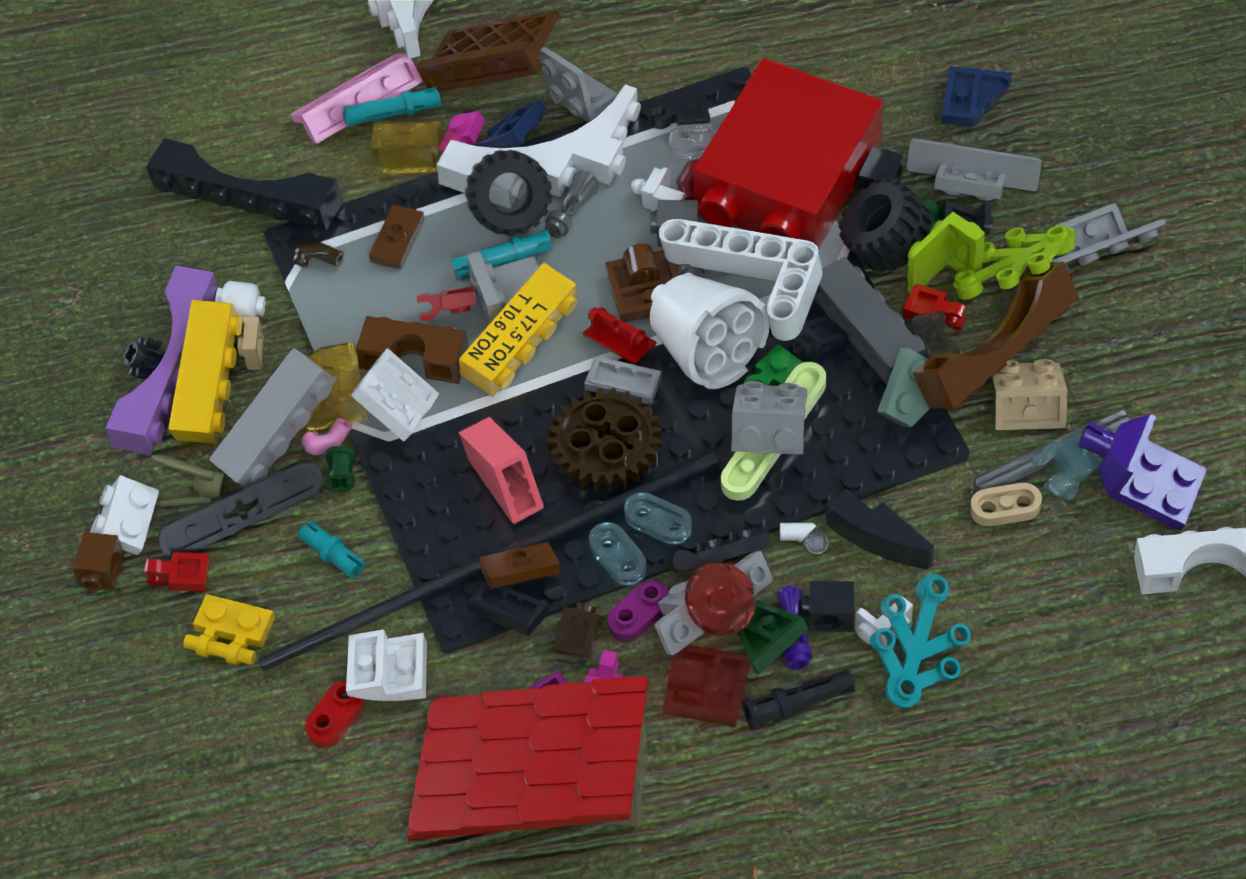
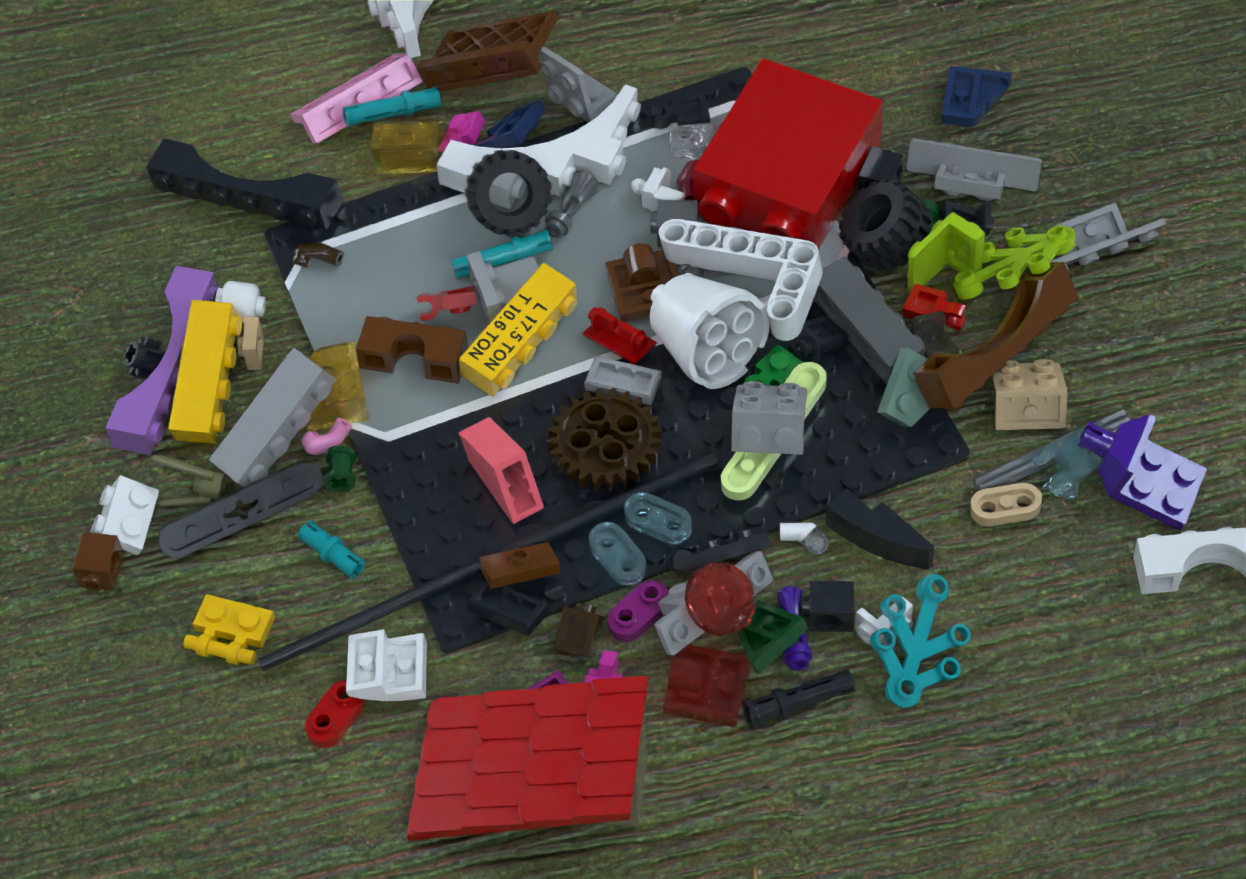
(183, 573): red plate -> none
(395, 394): white slope -> none
(396, 236): reddish brown plate -> none

